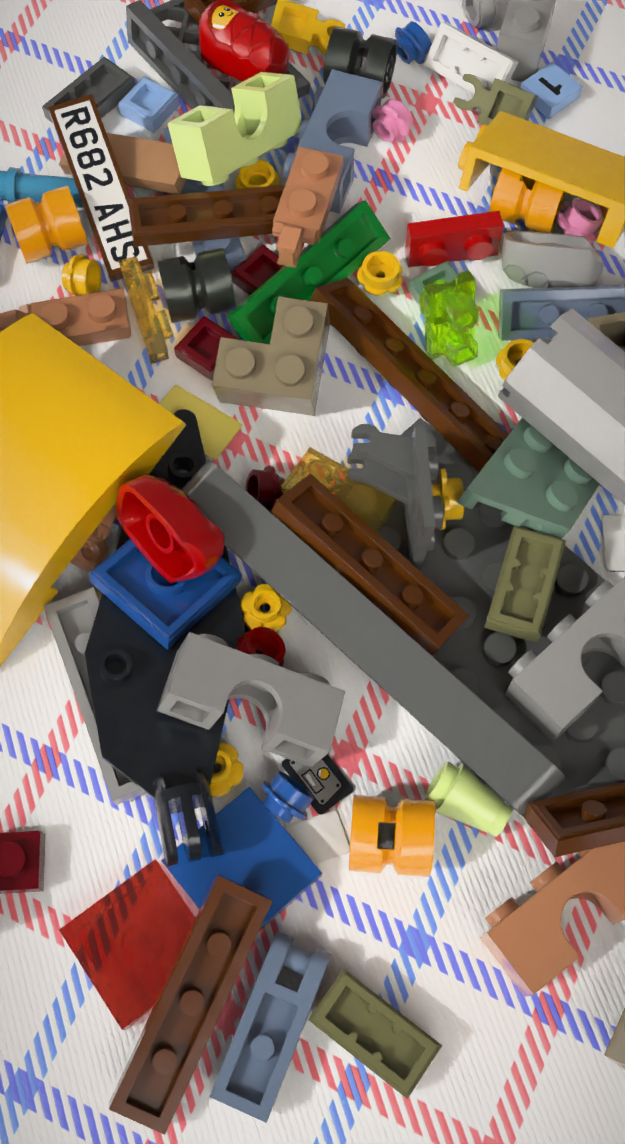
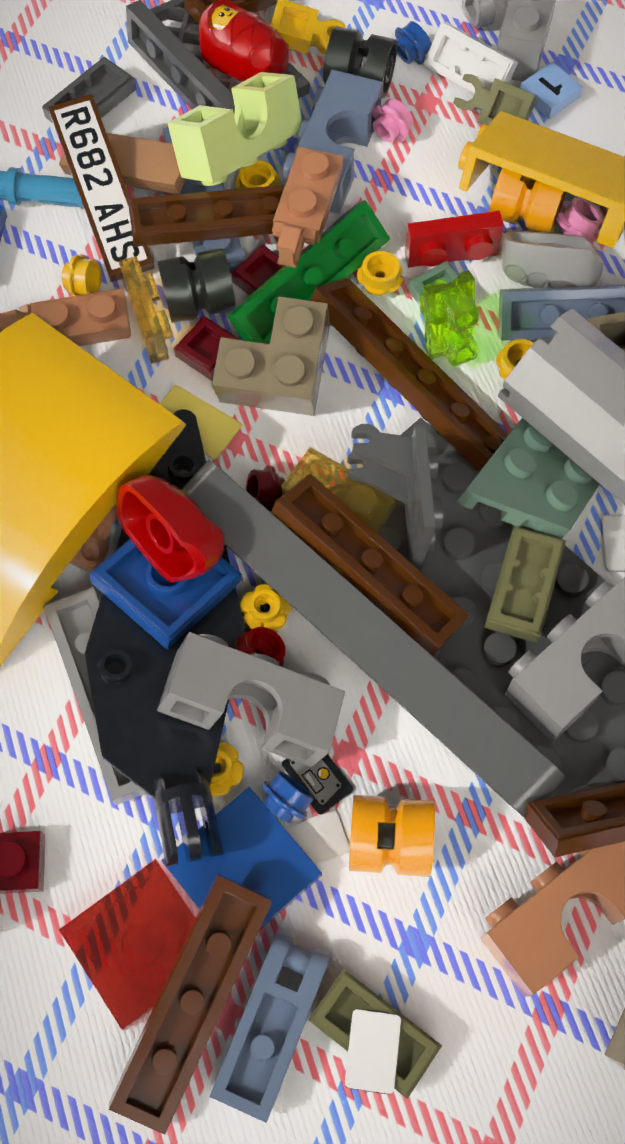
(46, 224): light orange wheel -> none
(149, 104): light blue tile -> none
(373, 1051): none -> white sticker
(450, 490): yellow plate -> none
(467, 799): yellowish green cone -> none

